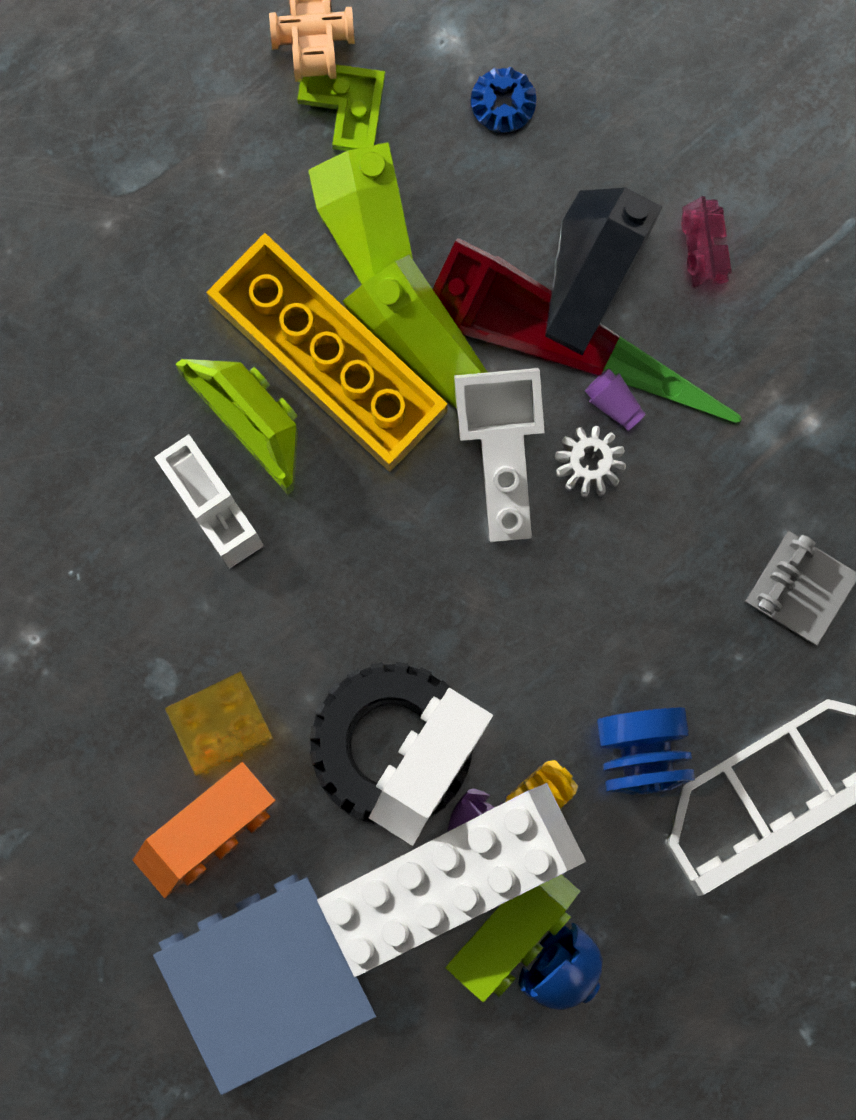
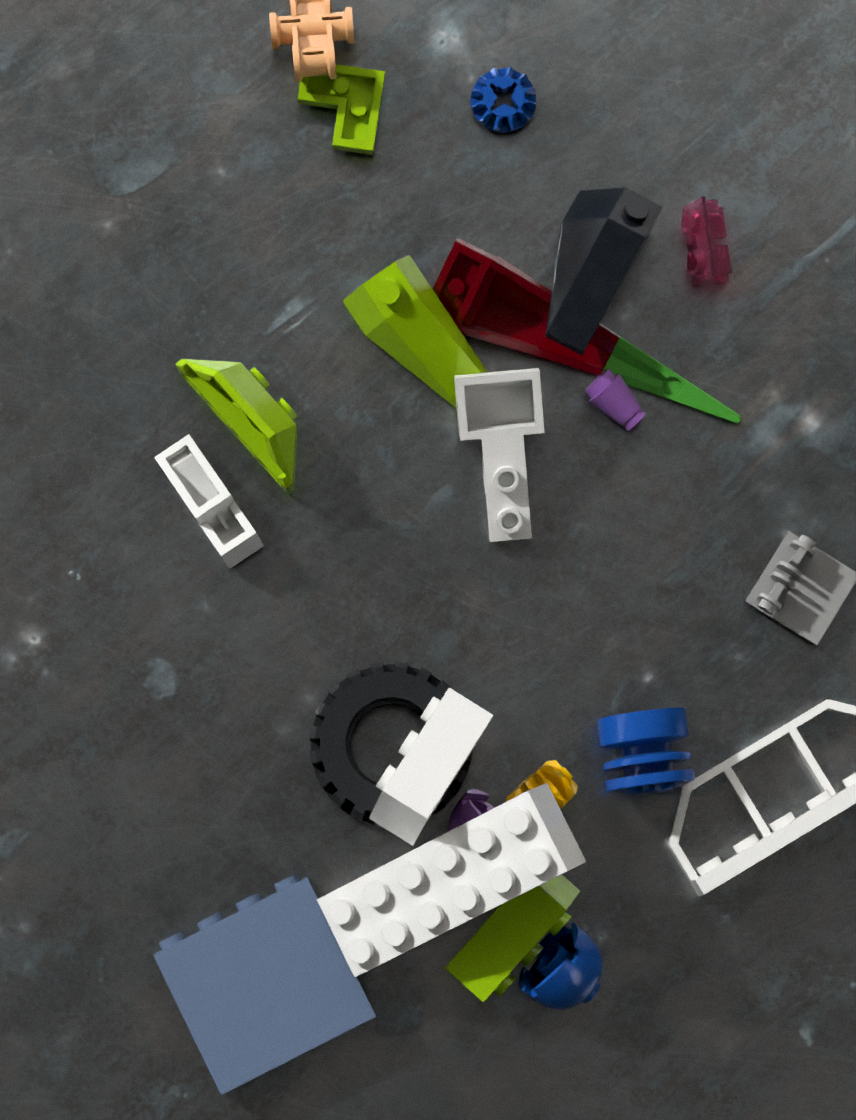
(204, 830): orange wedge -> none
(218, 723): clear yellow hinge -> none
(327, 352): yellow brick -> none
(362, 208): lime wedge -> none
(575, 456): white gear -> none

